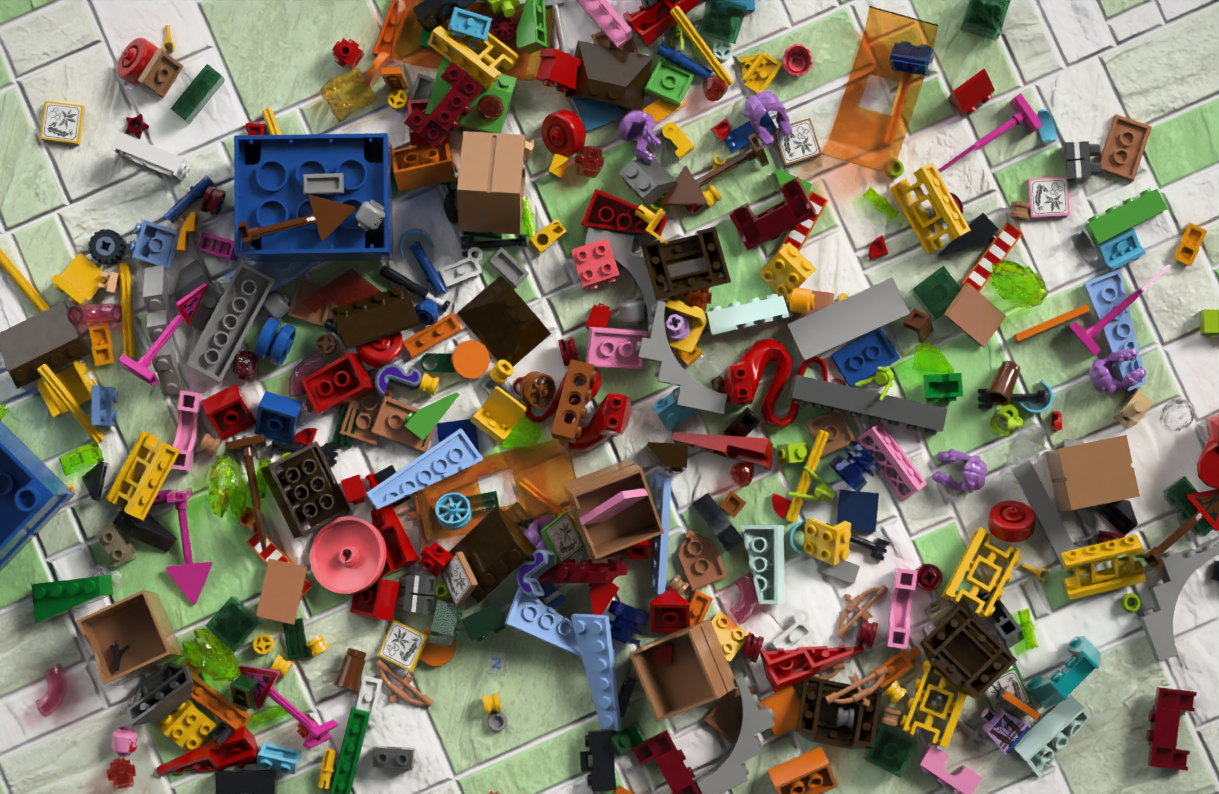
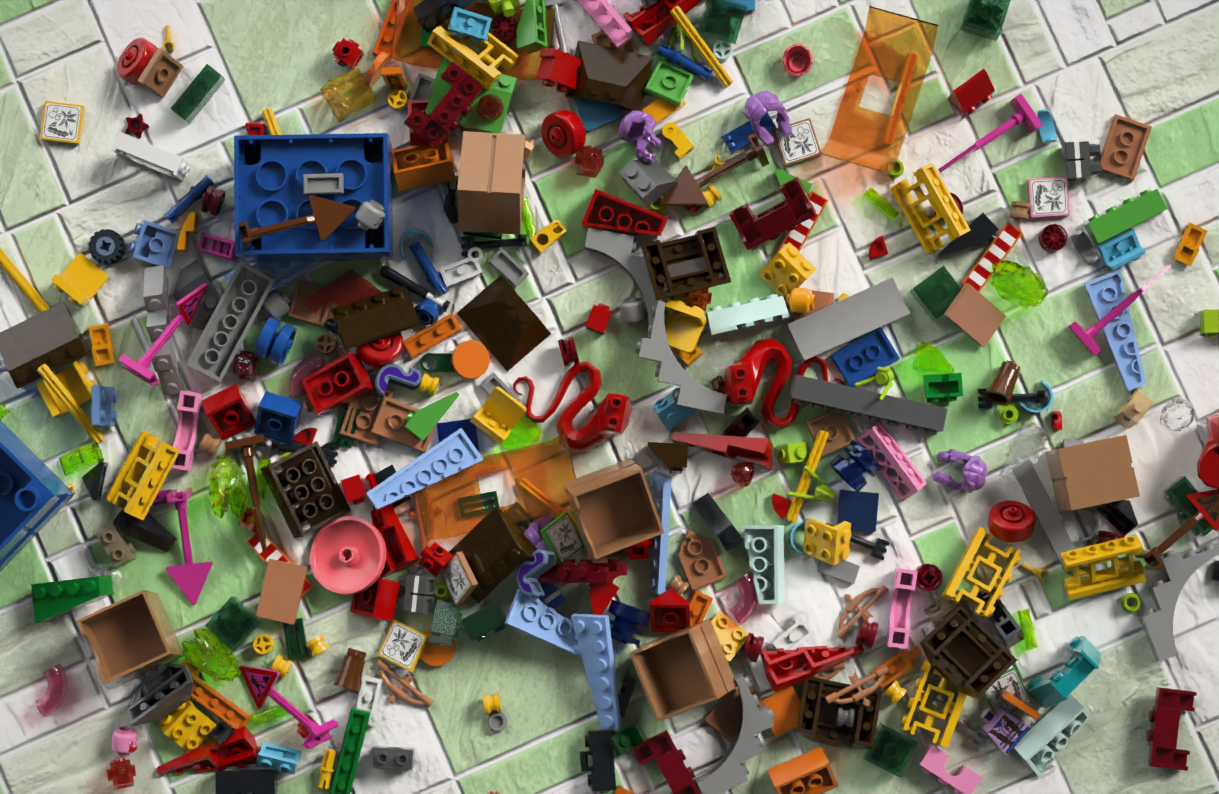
(94, 314): clear pink cylinder -> none
(112, 281): light nougat tile -> none
(117, 654): black bar -> none
(127, 310): yellow axle -> none
(243, 689): dark green slope -> none
(453, 511): medium azure wheel -> none
(496, 661): clear brick -> none
(501, 371): yellow wheel -> none
(543, 392): dark orange wheel -> none
(558, 166): yellow slope -> none
(576, 371): dark orange brick -> none
(595, 264): coral bracket -> none
(613, 506): bright pink tile -> none
(614, 348): bright pink tile -> none
(652, 220): yellow bracket -> none
(664, 654): red tile -> none
(683, 327): lavender piece -> none
(714, 88): clear red cone -> none
(722, 129): red tile -> none
(732, 504): dark orange tile -> none
(759, 71): yellow slope -> none
(890, 716): medium nougat wheel -> none
(912, 58): clear blue slope -> none
(920, 323): reddish brown panel -> none
(1013, 424): lime piece -> none
(1051, 323): orange tile -> none
(1052, 238): none -> dark red wheel
(1102, 372): medium lavender hair -> none

